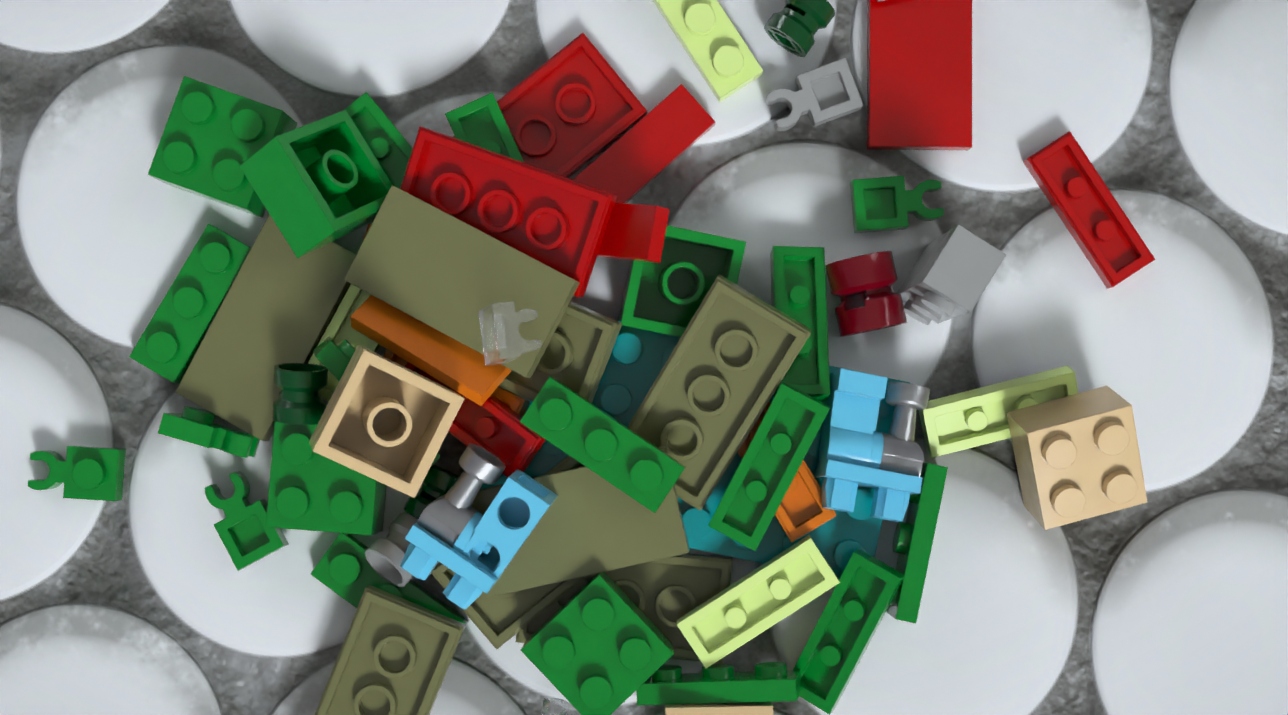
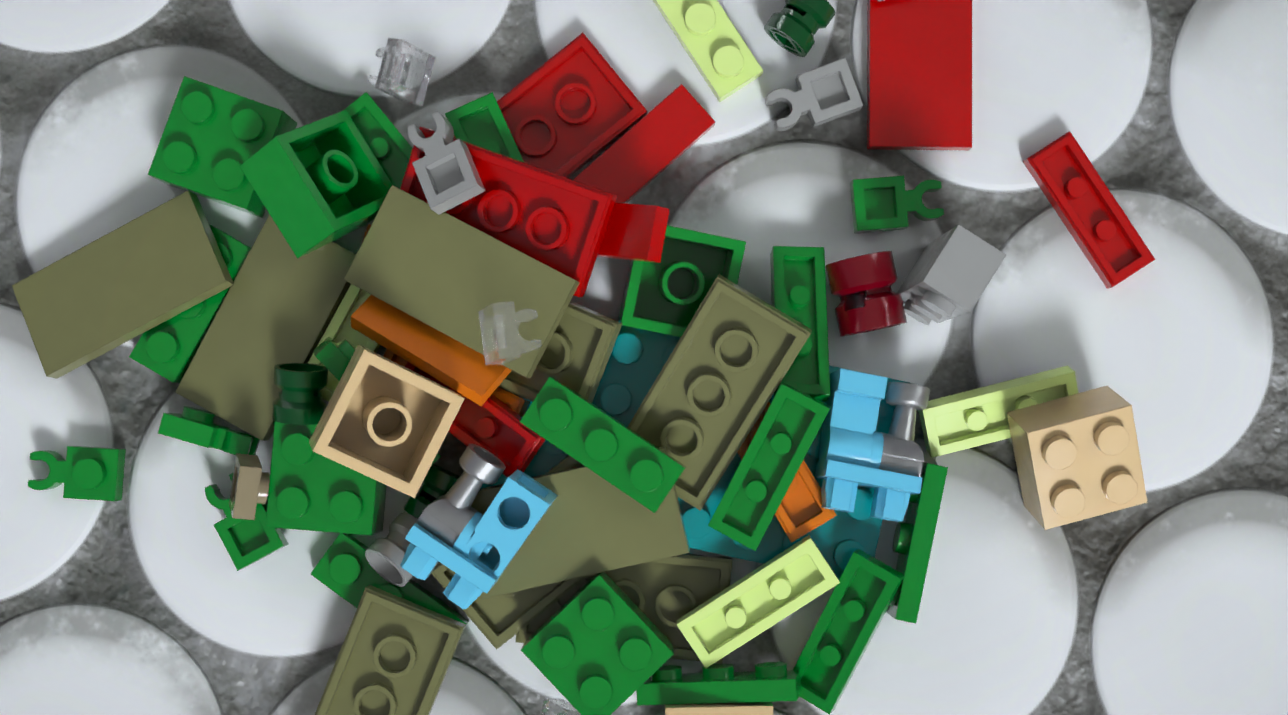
(122, 285): none -> olive tile
(248, 486): none -> dark tan plate
(403, 71): none -> clear tile
(447, 169): none -> light grey plate

